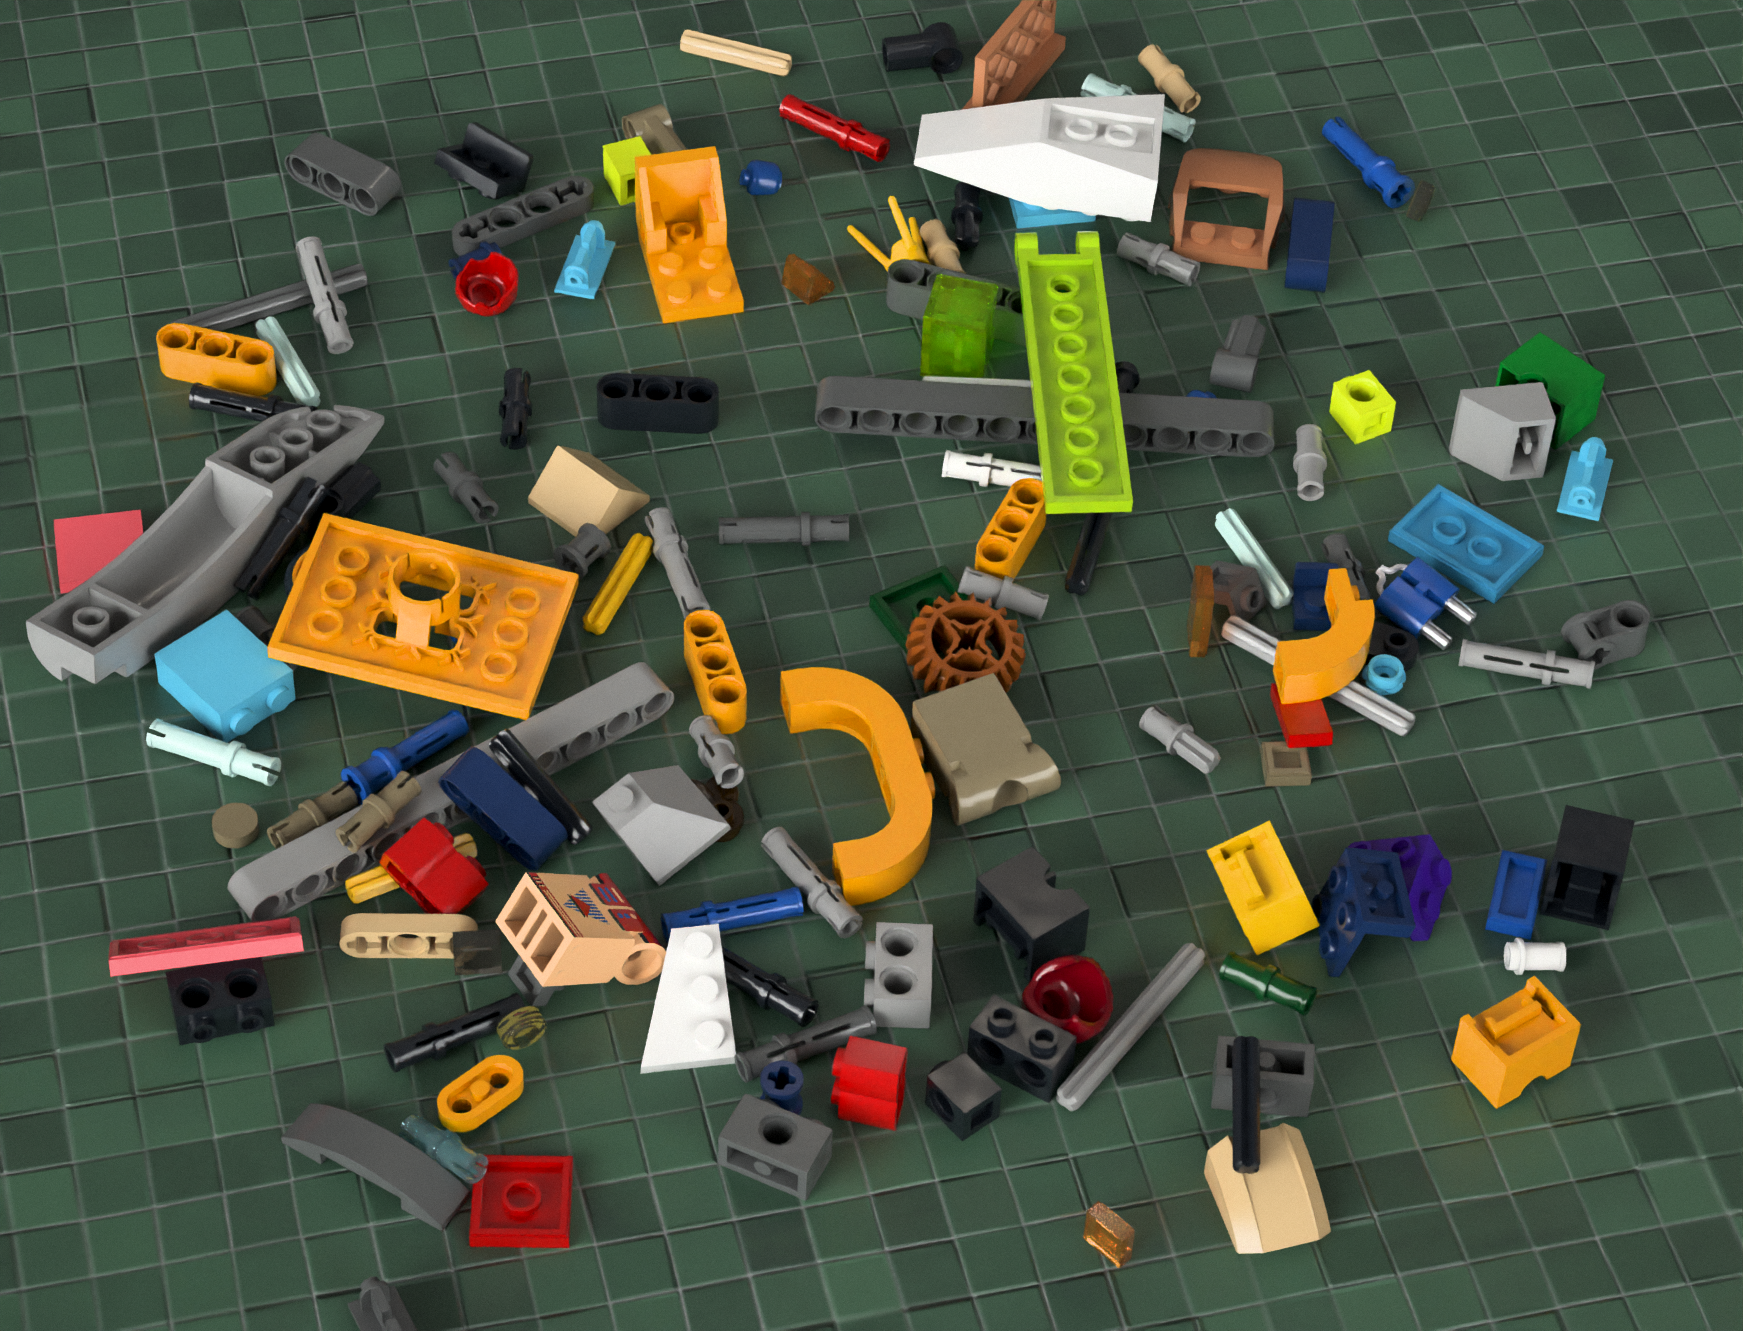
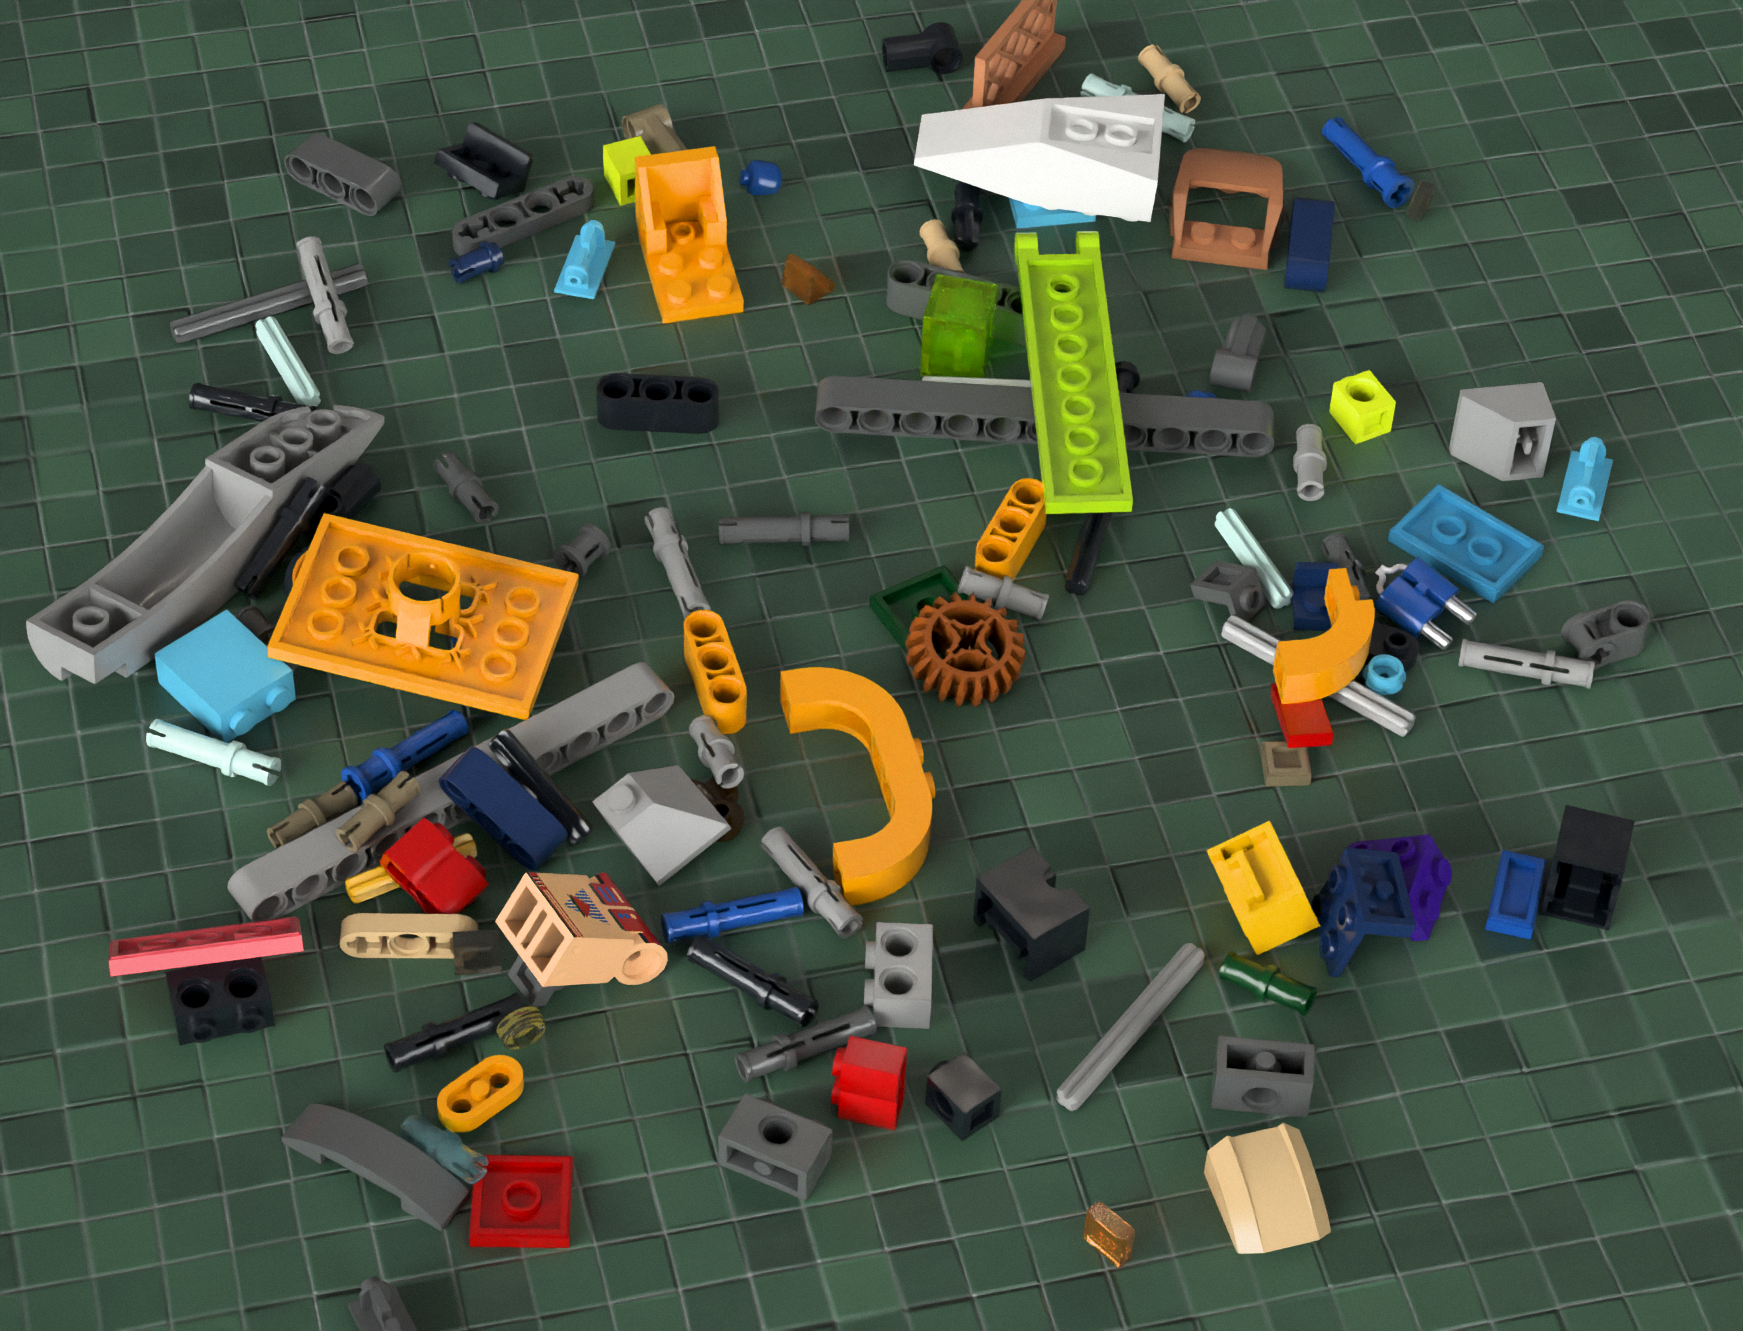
(91, 543): coral tile -> none
(216, 359): light orange beam -> none
(235, 825): dark tan tile -> none
(488, 285): red hair -> none
(515, 408): black pin -> none
(584, 490): tan slope -> none
(618, 584): yellow axle -> none
(691, 1006): white wing -> none
(736, 52): tan axle -> none
(782, 1084): dark blue bush -> none
(848, 134): red pin -> none
(906, 248): yellow plant -> none
(980, 749): dark tan piece -> none
(987, 469): white pin -> none
(1021, 1048): black brick -> none
(1071, 995): dark red piece -> none
(1158, 259): light grey pin -> none
(1179, 739): light grey axle -> none
(1200, 611): clear orange tile -> none
(1246, 1104): black axle -> none
(1516, 1043): light orange piece -> none
(1534, 956): white pin -> none
(1569, 382): green piece -> none

